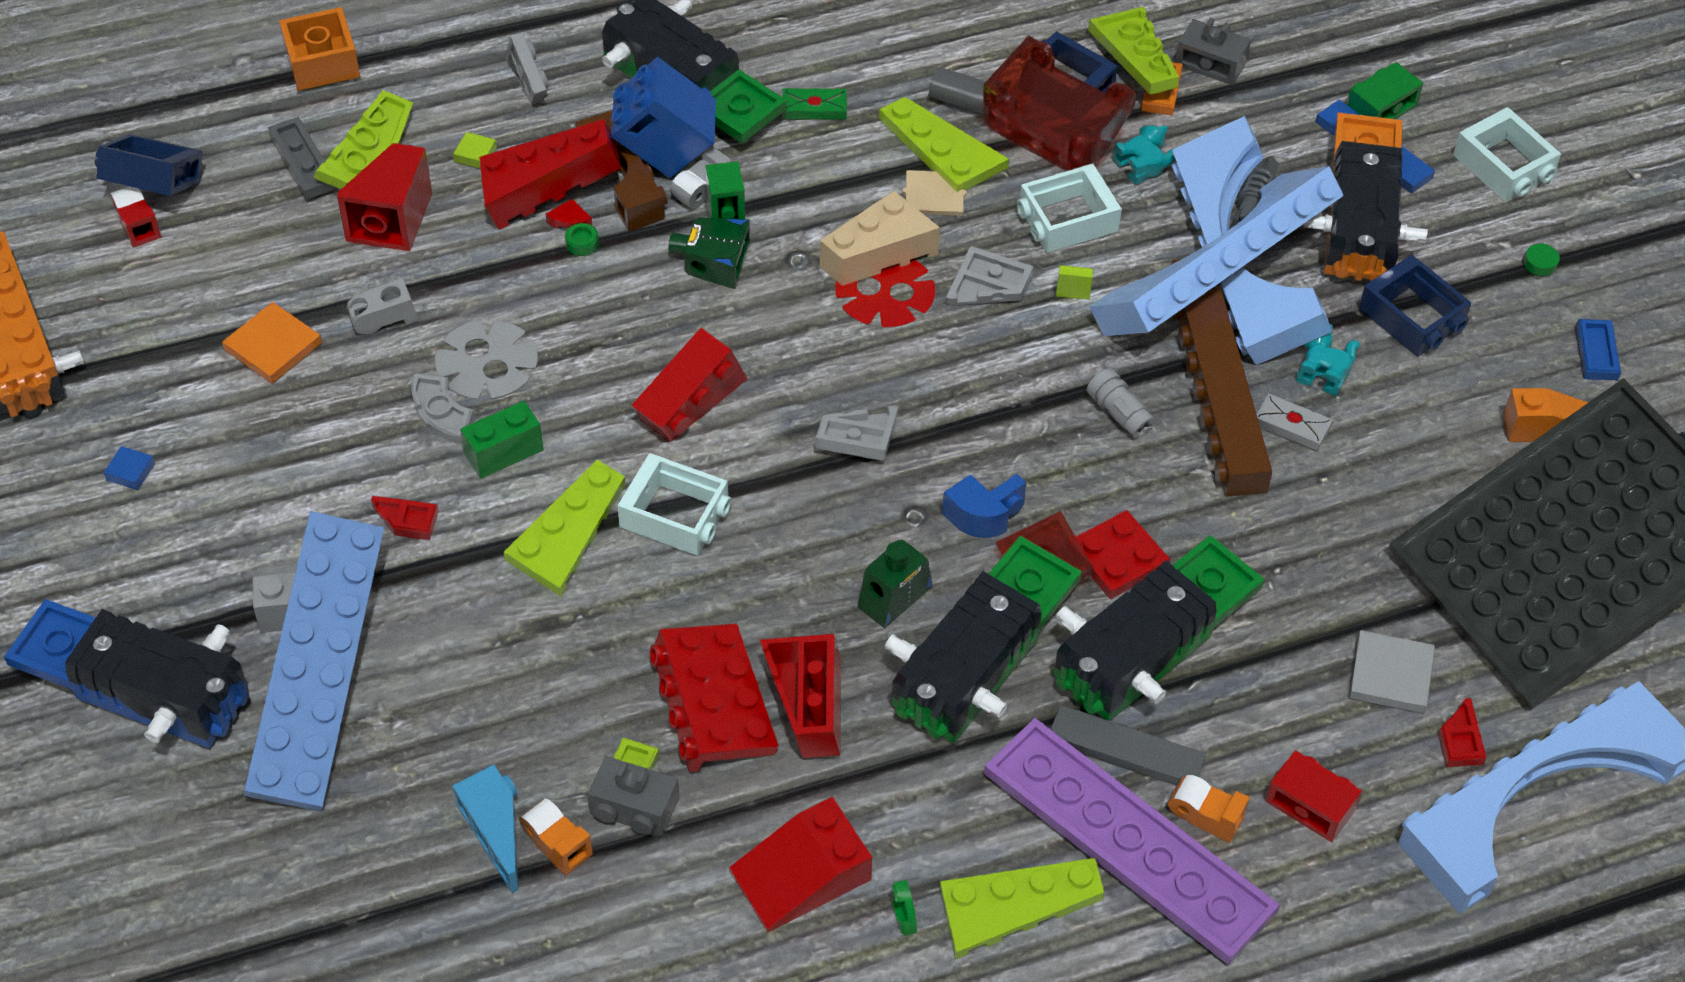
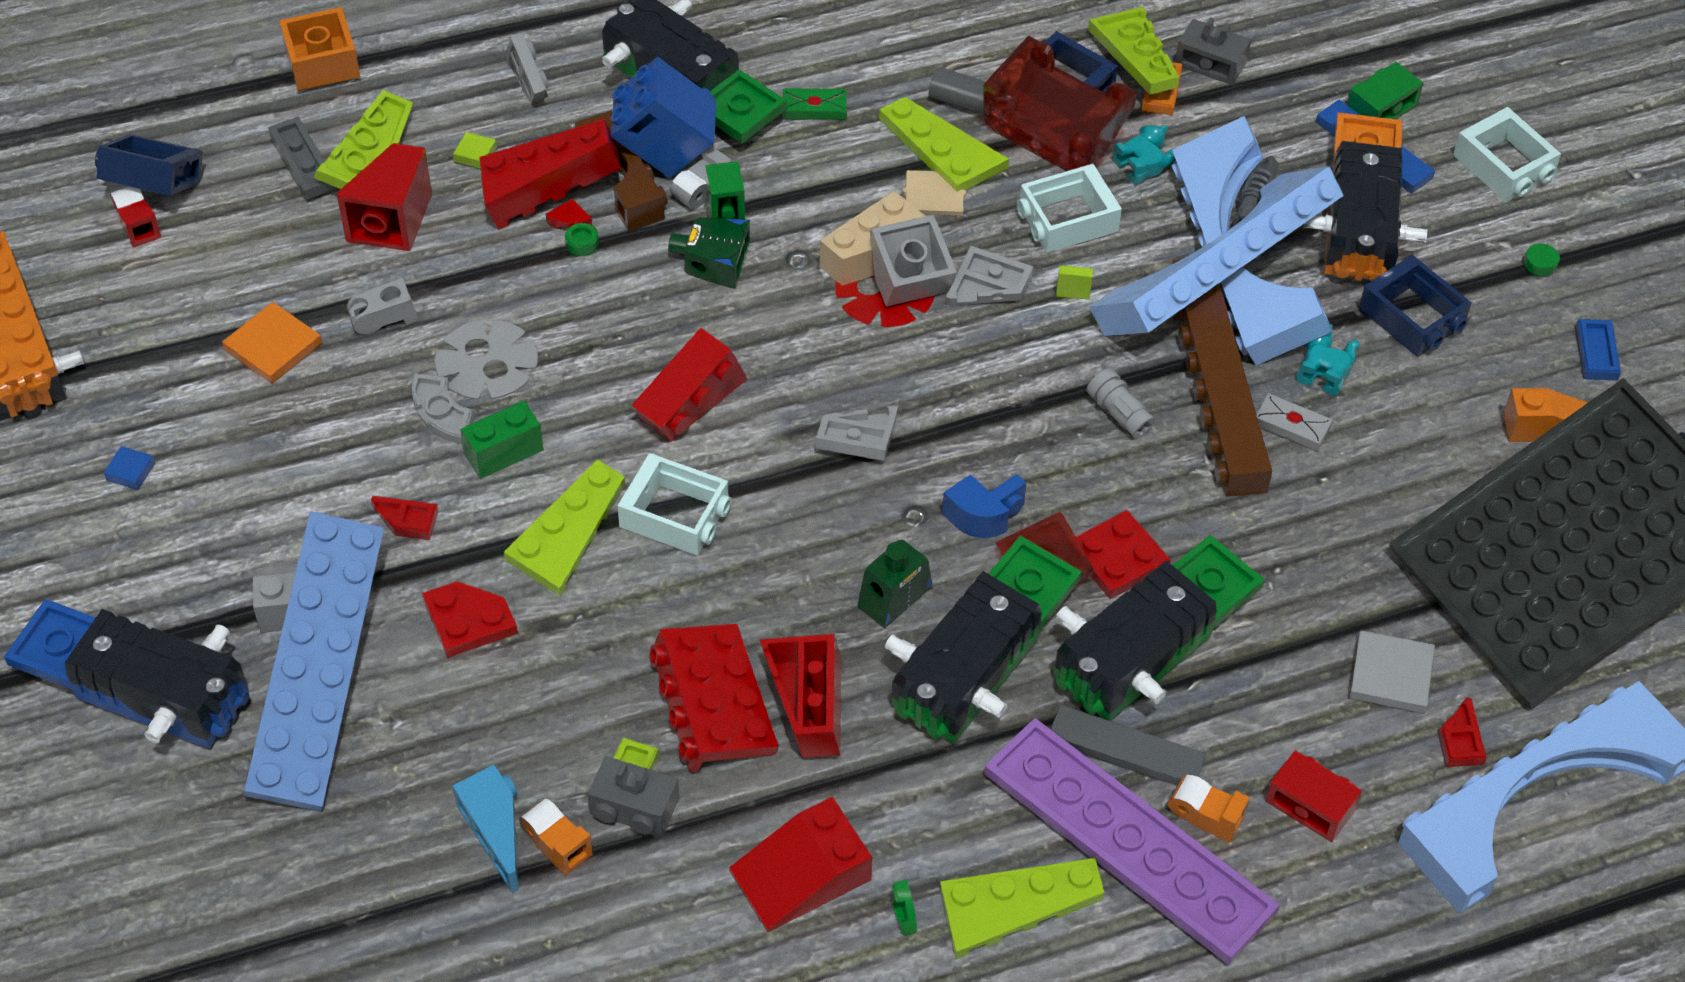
(468, 617): none -> red plate
(911, 260): none -> light grey slope

